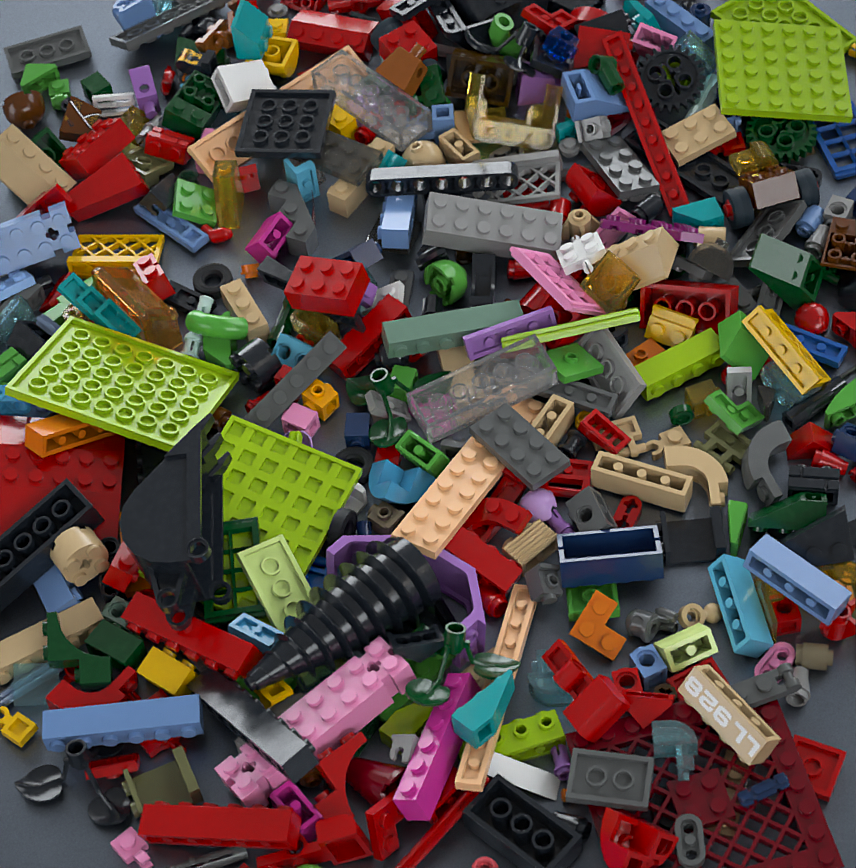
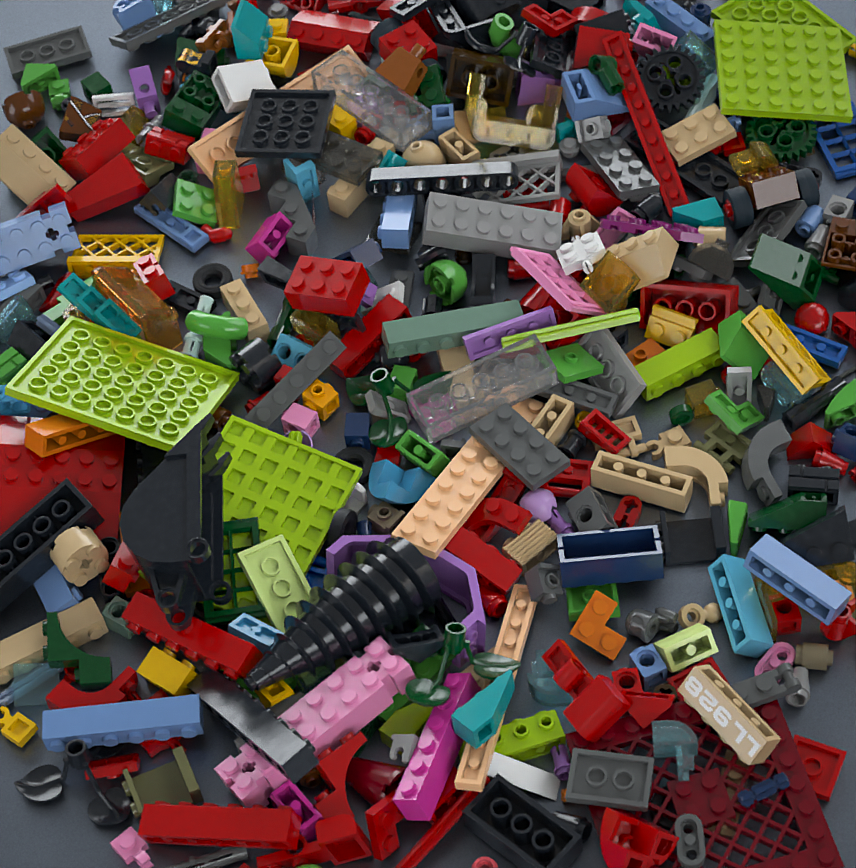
(114, 642): dark green brick -> none
(561, 44): clear blue brick -> none

